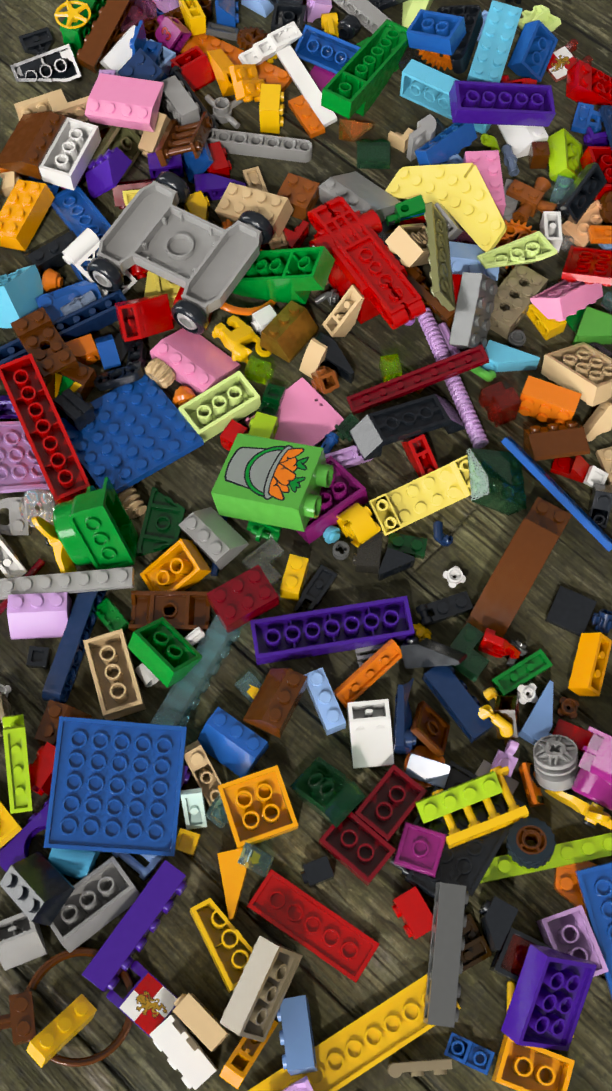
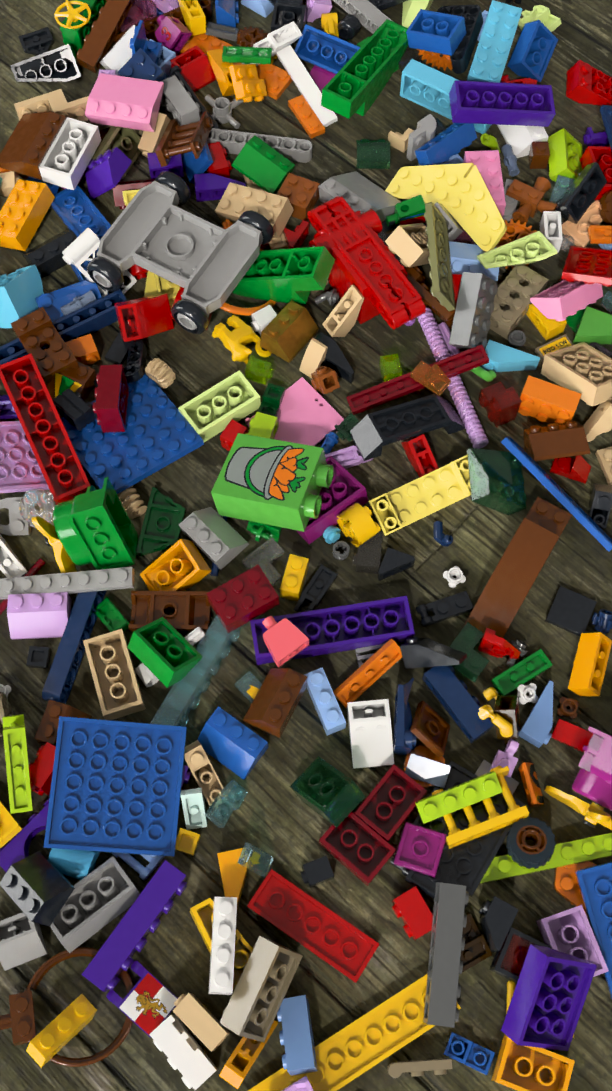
(51, 280): orange cone -> none
(107, 351): blue slope -> none
(111, 398): none -> dark red brick
(182, 396): orange cone -> none
(194, 360): bright pink slope -> none
(198, 205): yellow slope -> none
(223, 946): none -> white brick
(246, 55): none -> green plate
(257, 807): light orange slope -> none
(263, 165): none -> green slope
(271, 108): yellow brick -> none
(283, 639): none -> coral torso
(353, 130): clear orange slope -> none
(408, 544): dark green plate -> none
(421, 631): yellow plant -> none
(431, 377): none -> clear orange slope
(554, 345): none -> tile
(555, 762): light grey wheel -> none
(563, 60): flag -> none
(582, 118): blue plate -> none
(595, 475): white plate -> none

